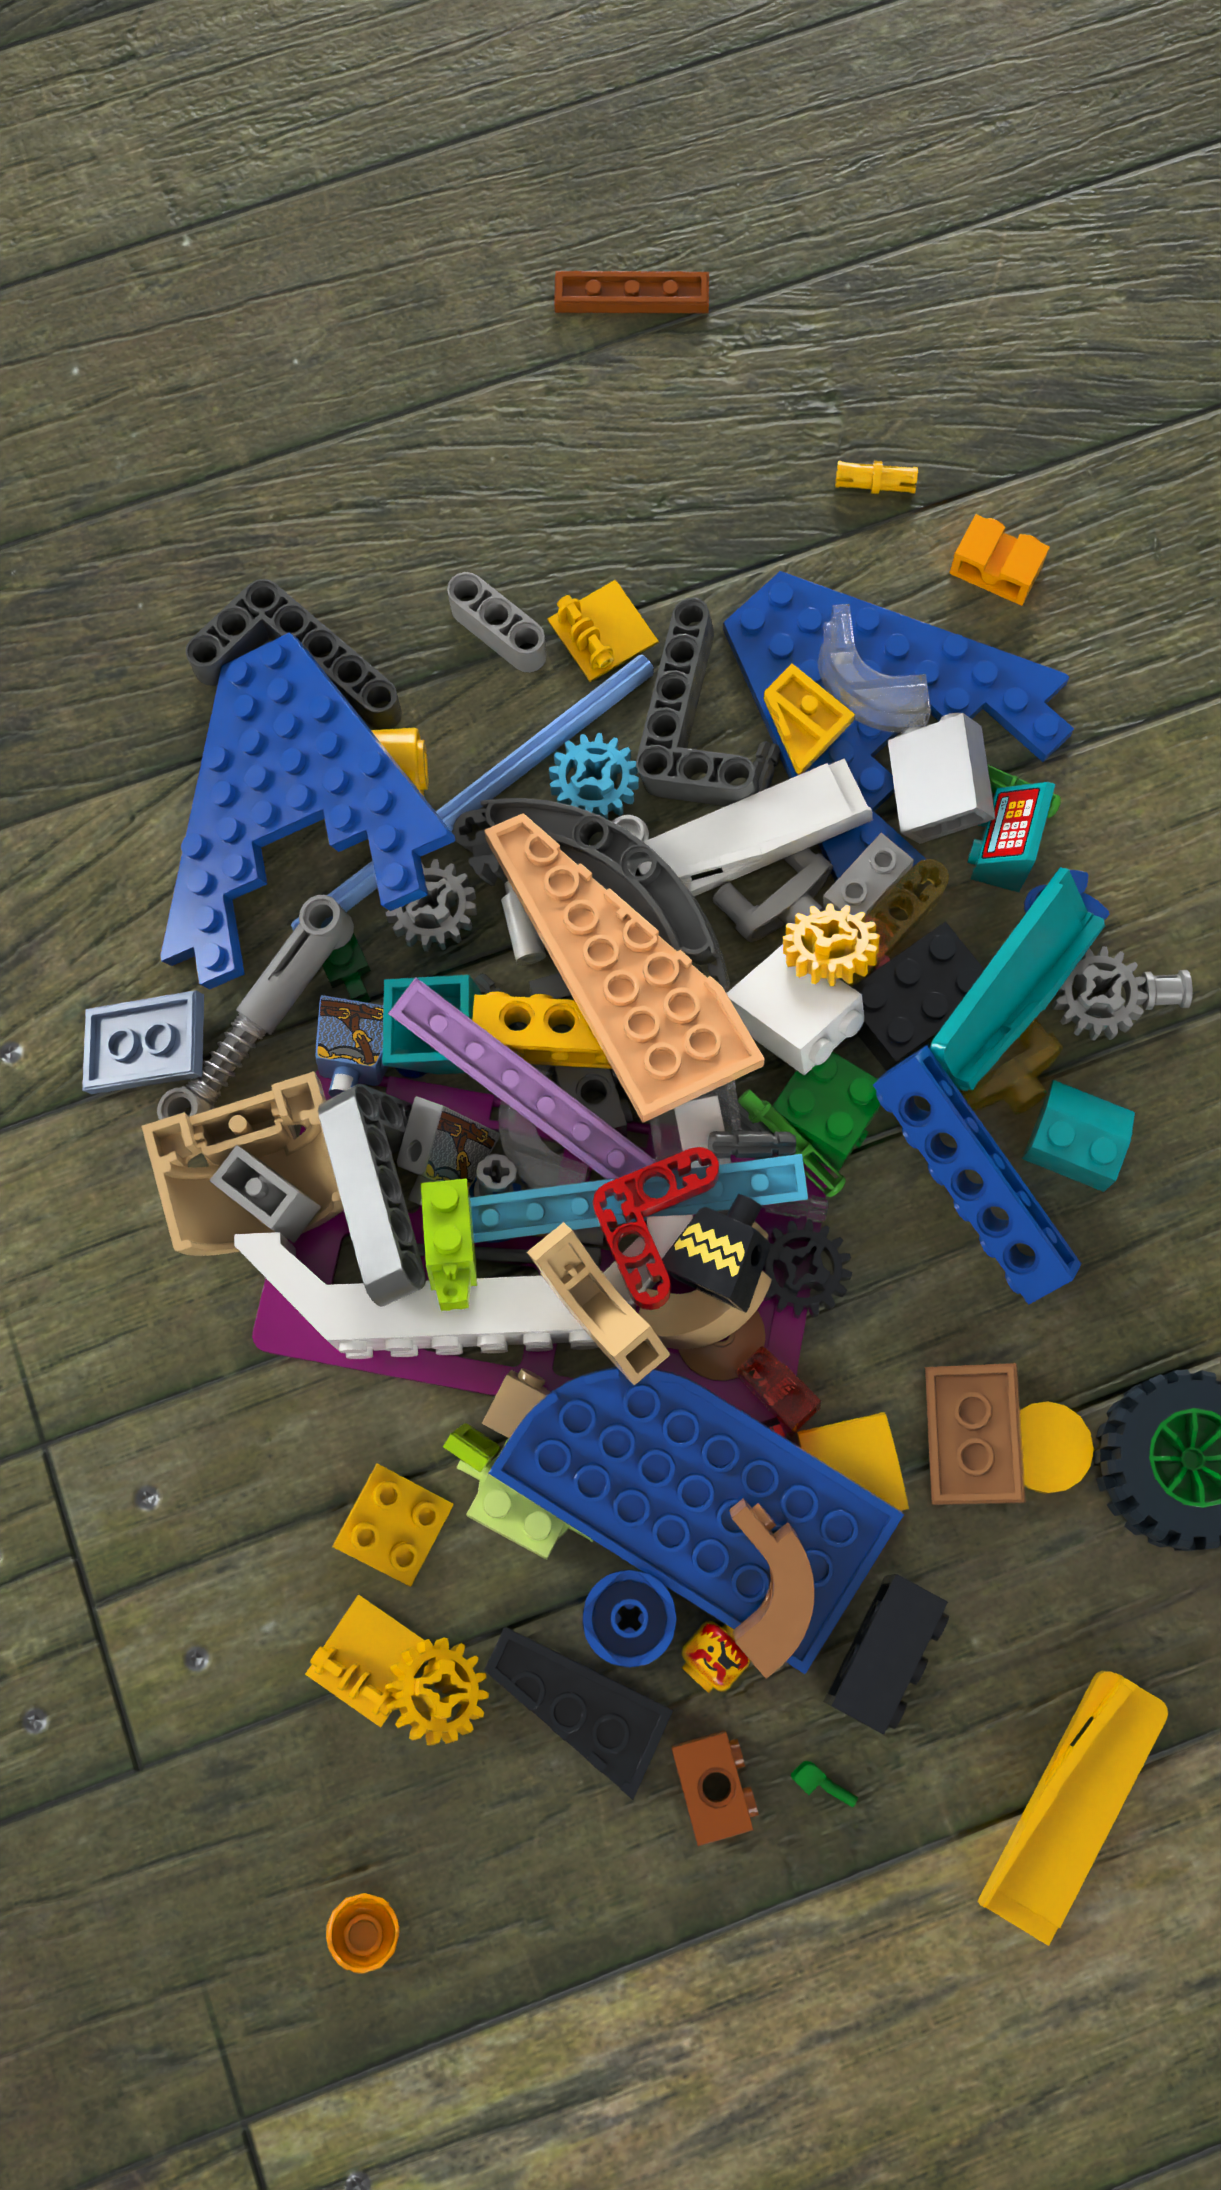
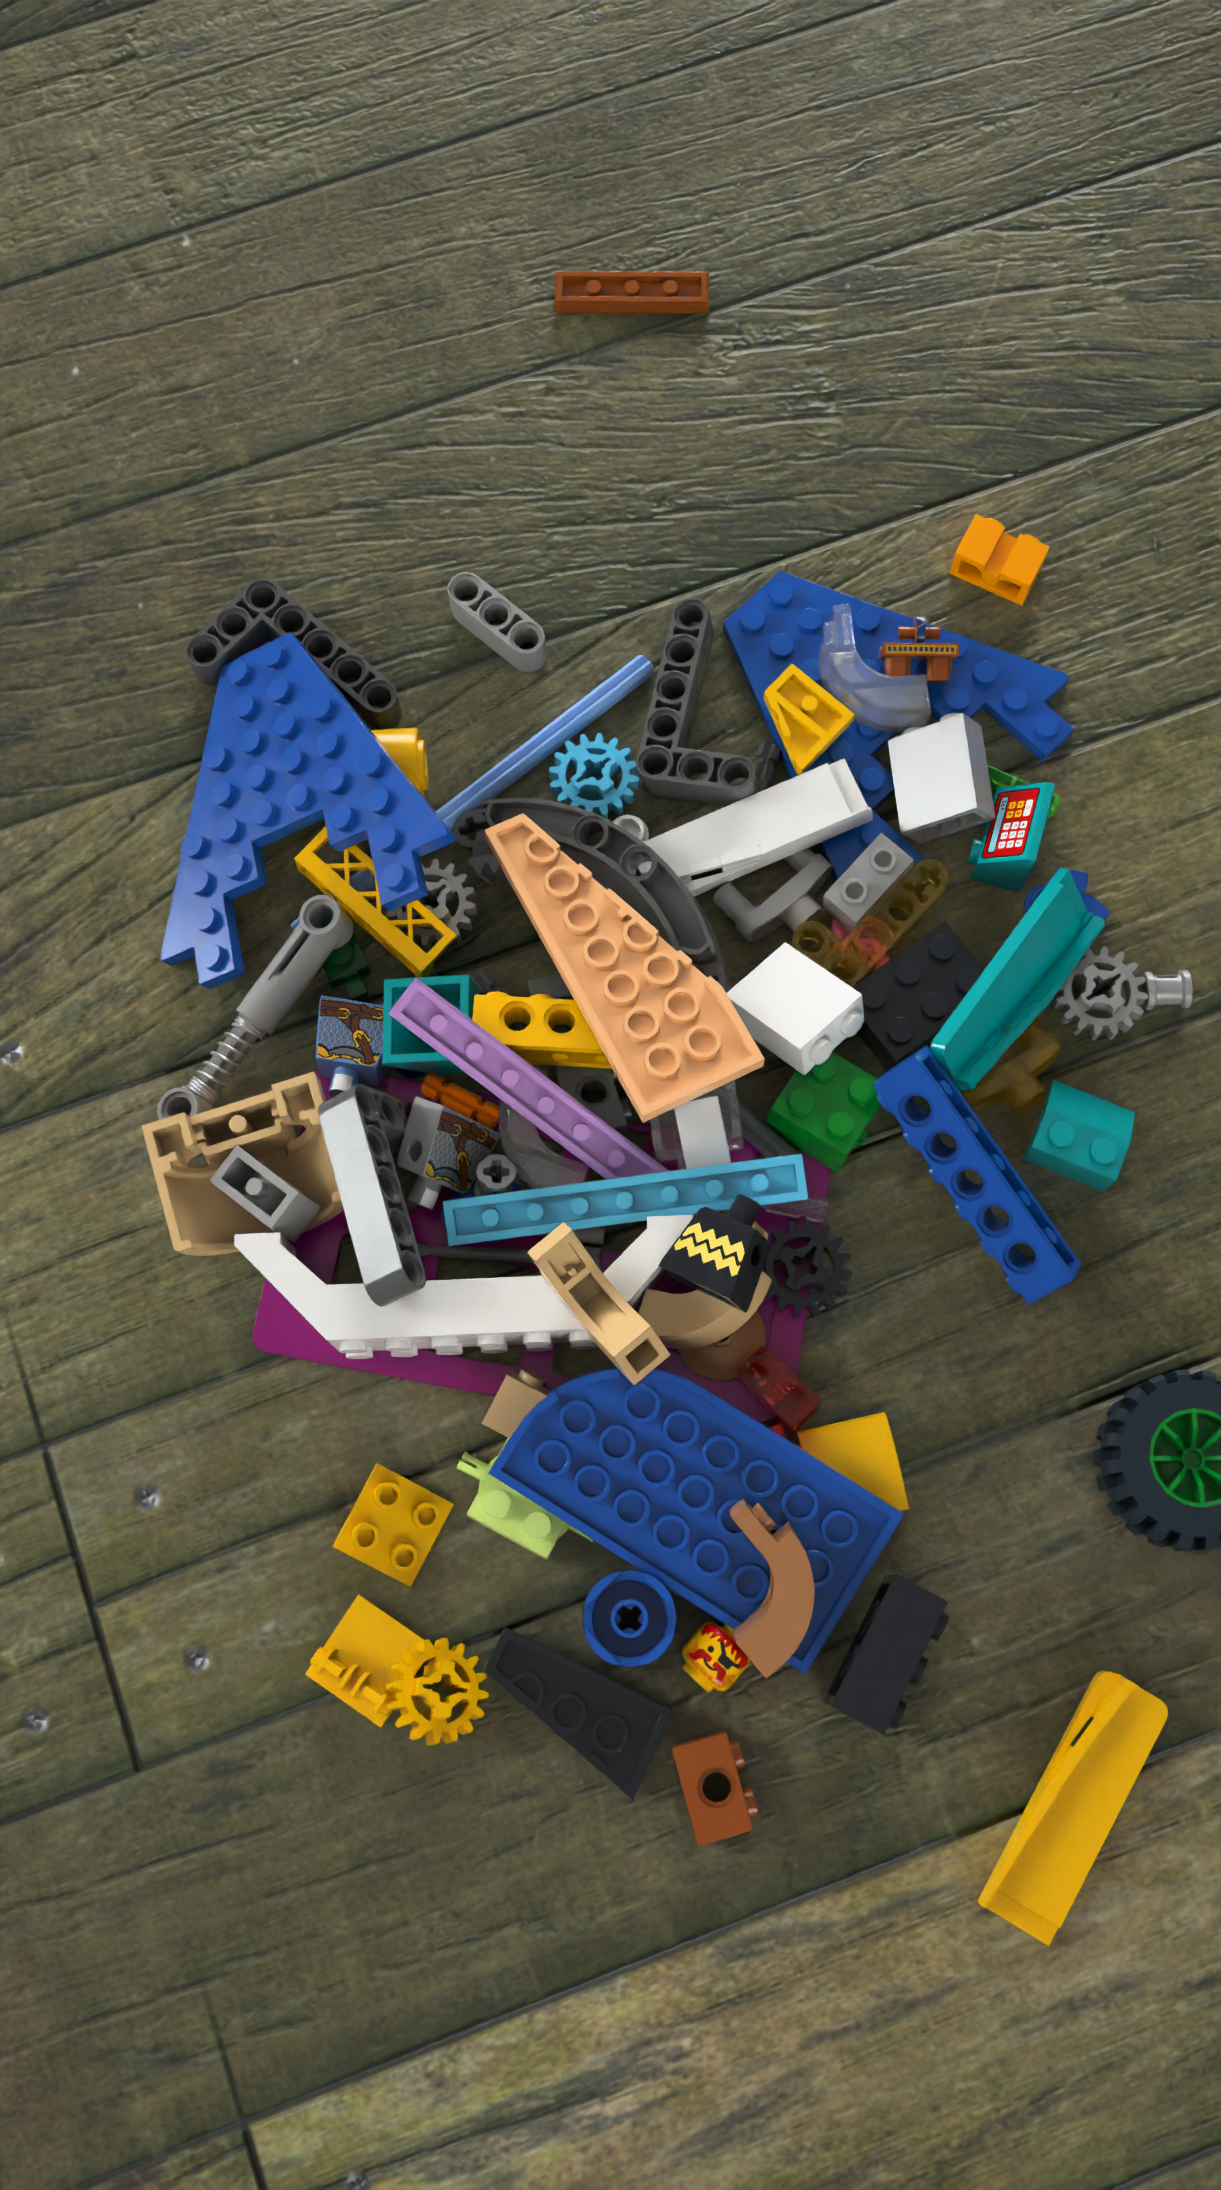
(143, 1042): tile -> none
(362, 1933): light orange hair -> none
(365, 914): none -> yellow fence
(449, 1241): lime hinge -> none
(460, 1100): none -> orange axle
(472, 1447): lime tile -> none
(524, 938): white cylinder -> none
(601, 630): yellow hinge -> none
(641, 1205): red beam -> none
(751, 1144): dark grey axle -> none
(764, 1112): bright green piece -> none
(809, 1777): green hand -> none
(831, 944): yellow gear -> none
(876, 477): yellow pin -> none
(937, 656): none -> dark orange hips
(975, 1434): medium nougat tile -> none
(1054, 1447): yellow tile -> none

